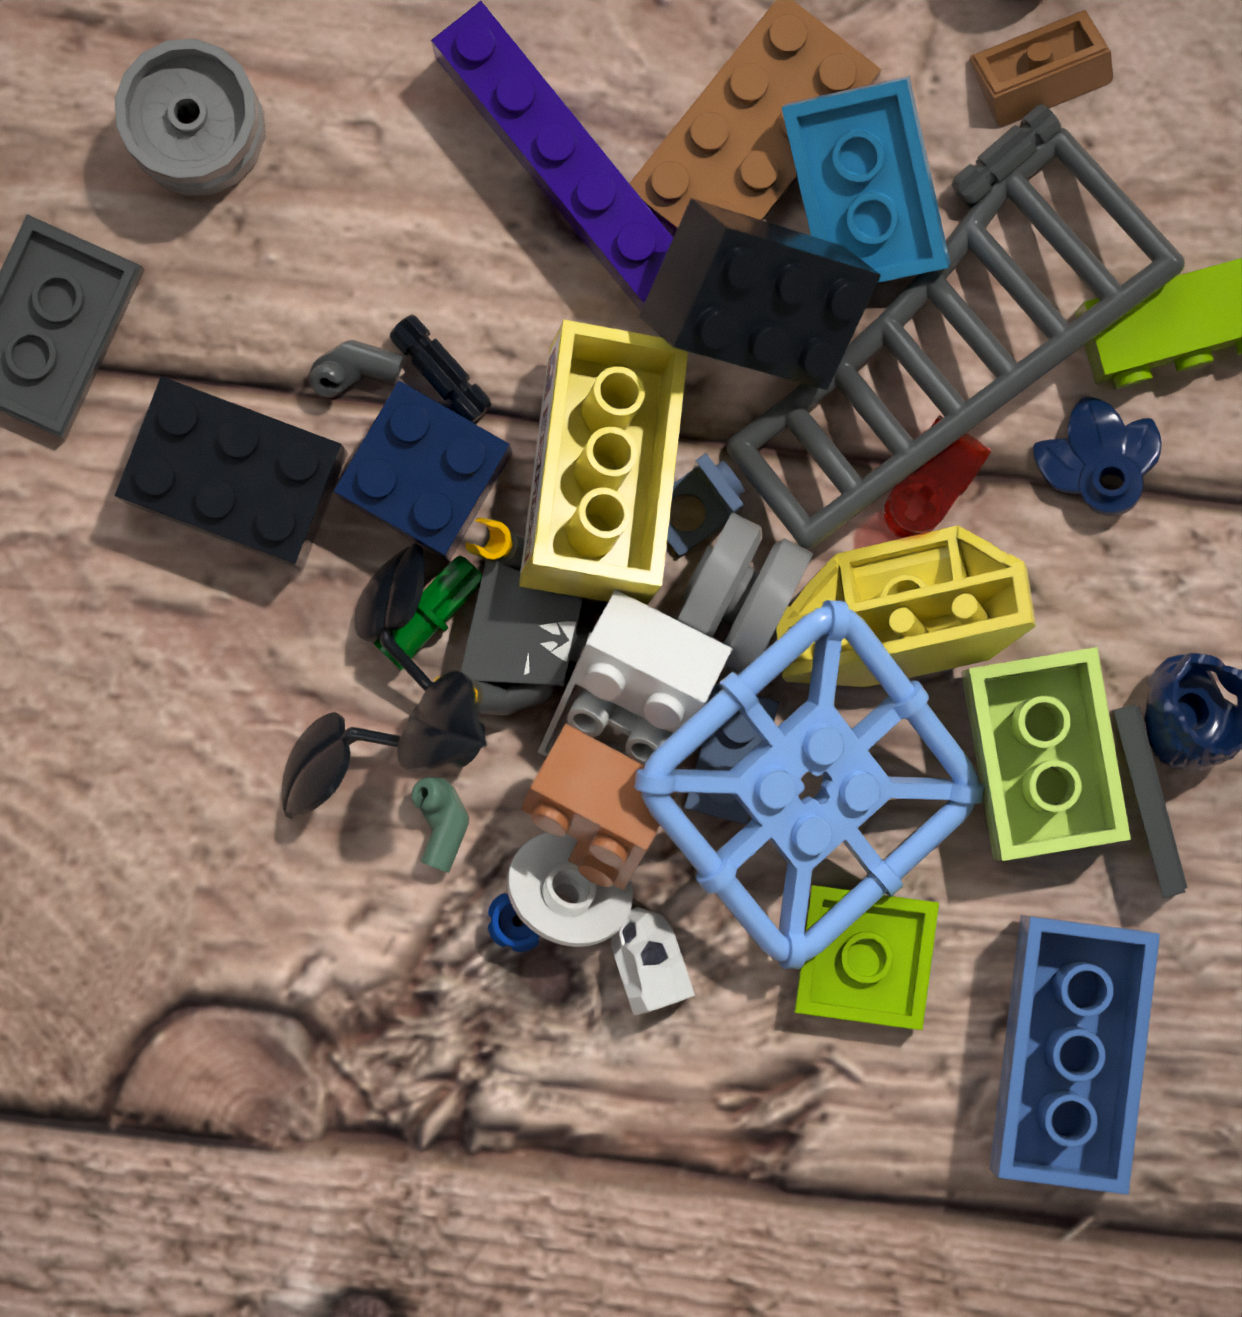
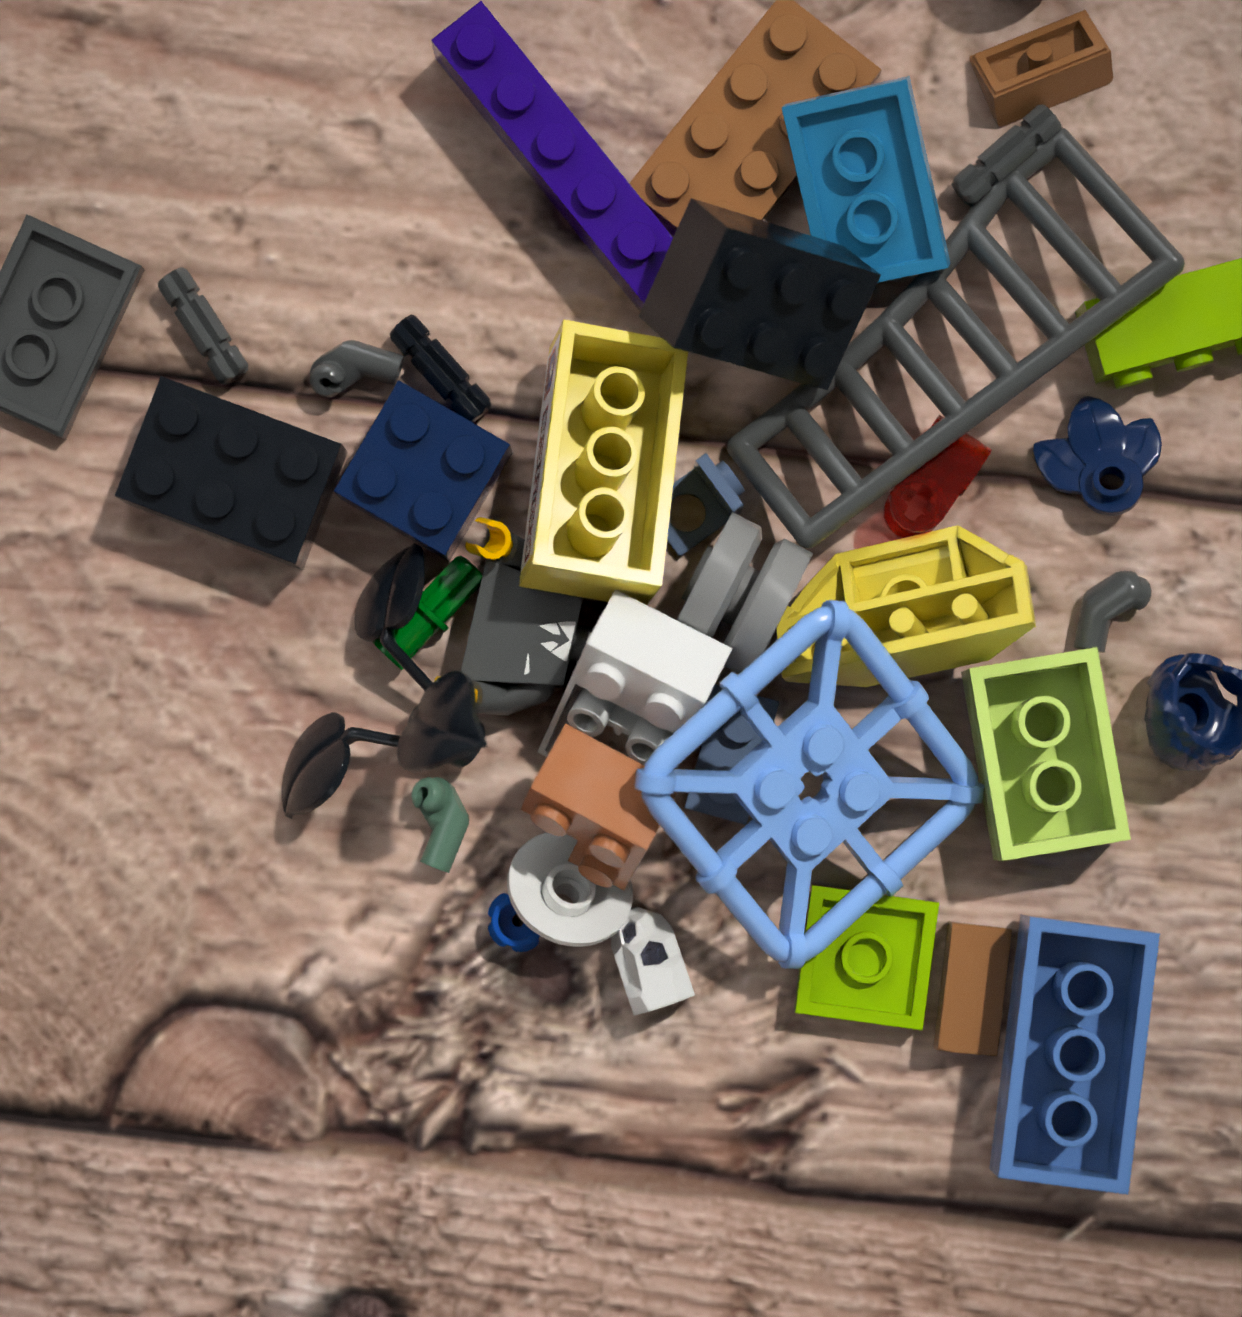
(193, 82): light grey wheel -> none
(203, 325): none -> dark grey axle
(972, 989): none -> medium nougat slope
(1104, 602): none -> dark grey arm
(1150, 800): dark grey tile -> none

